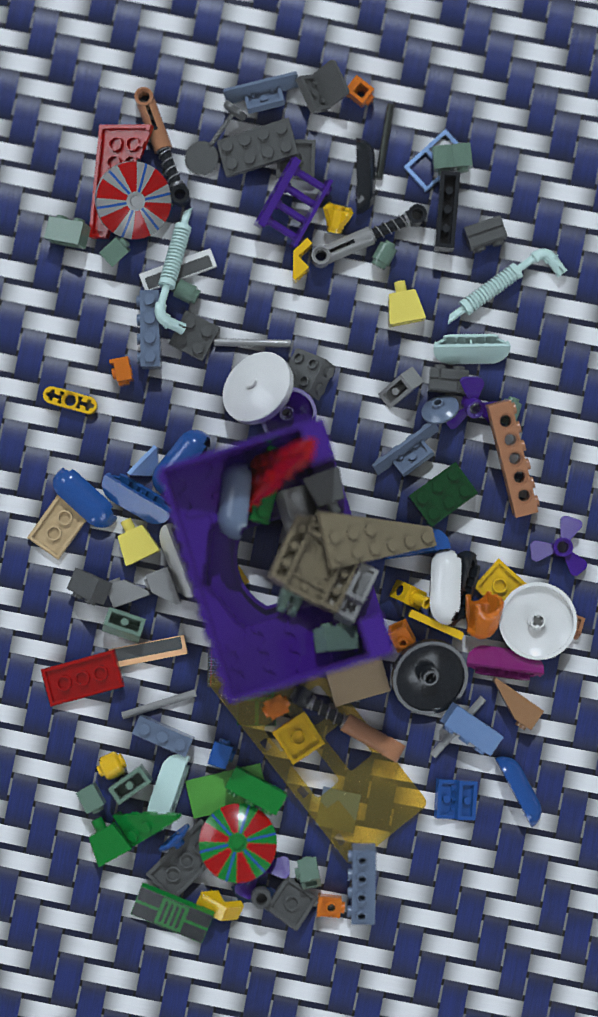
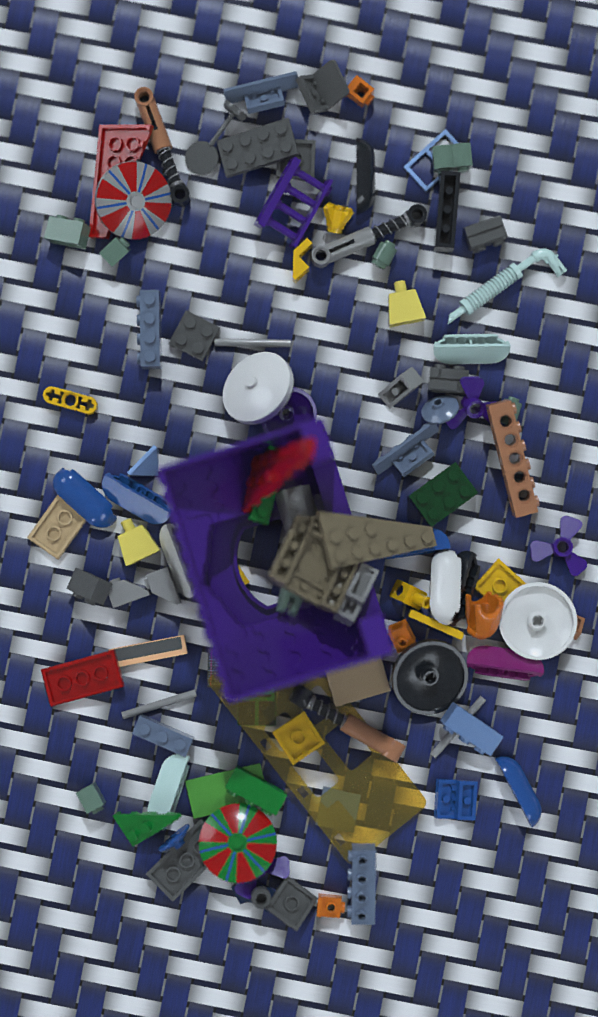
(108, 841): green torso -> none
(111, 765): yellow head -> none
(122, 370): orange brick -> none
(123, 625): sand green brick -> none
(130, 784): sand green brick -> none
(171, 271): light aqua piece -> none
(172, 912): tile -> none
(186, 292): sand green brick -> none
(187, 446): blue brick -> none
(190, 266): tile -> none
(221, 753): blue brick -> none
(223, 910): yellow slope -> none
(234, 499): sand blue brick -> none
(276, 706): orange brick -> none
(308, 872): sand green brick -> none
(310, 372): dark grey bracket -> none
(326, 489): dark grey torso -> none
(336, 638): sand green brick -> none
(384, 141): pearl dark grey bar -> none
(519, 707): medium nougat slope -> none

